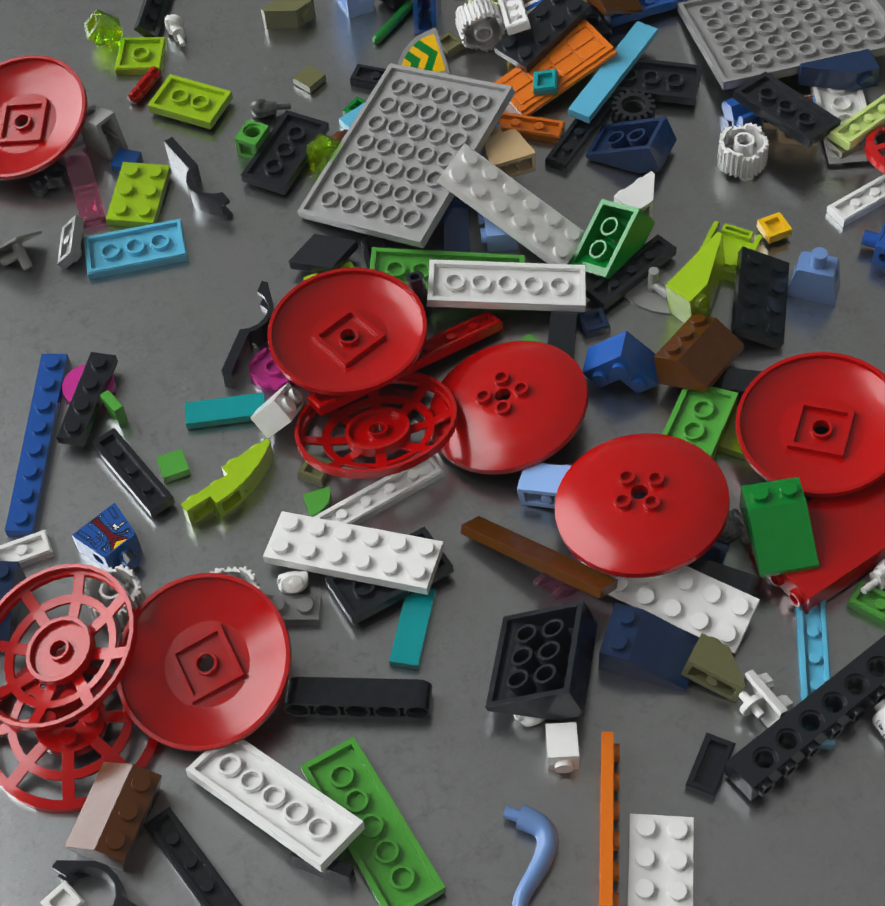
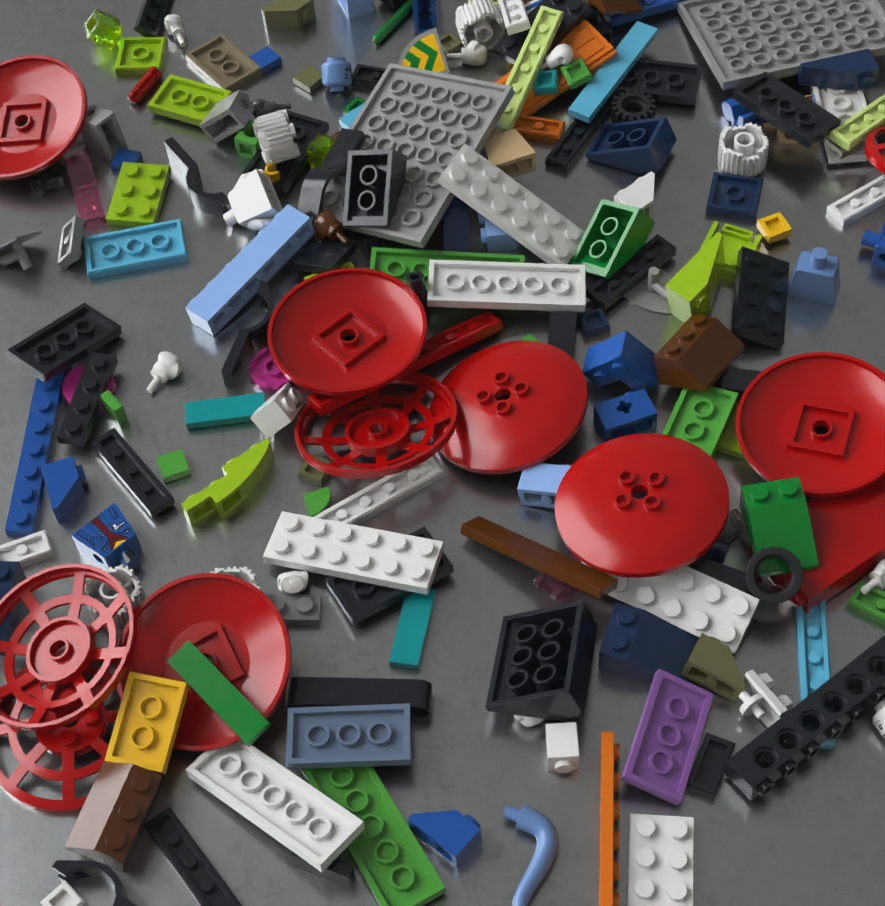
(64, 342): none -> black plate
(64, 486): none -> blue slope
(147, 722): none -> yellow plate
(166, 368): none -> white piece
(219, 693): none -> green tile
(224, 63): none -> dark tan tile
(236, 111): none -> light grey torso
(254, 199): none -> white torso
(254, 264): none -> light blue brick
(266, 59): none -> blue tile
(276, 137): none -> white brick
(328, 225): none -> reddish brown piece
(335, 163): none -> black piece
(336, 74): none -> medium blue head
(348, 736): none -> sand blue plate
(373, 187): none -> black slope
(447, 833): none -> blue slope
(473, 55): none -> white piece
(529, 62): none -> yellowish green tile
(559, 55): none -> white piece
(576, 73): none -> bright green tile
(625, 415): none -> blue brick
(667, 737): none -> medium lavender plate
(734, 196): none -> dark blue tile
(792, 562): none -> black tyre

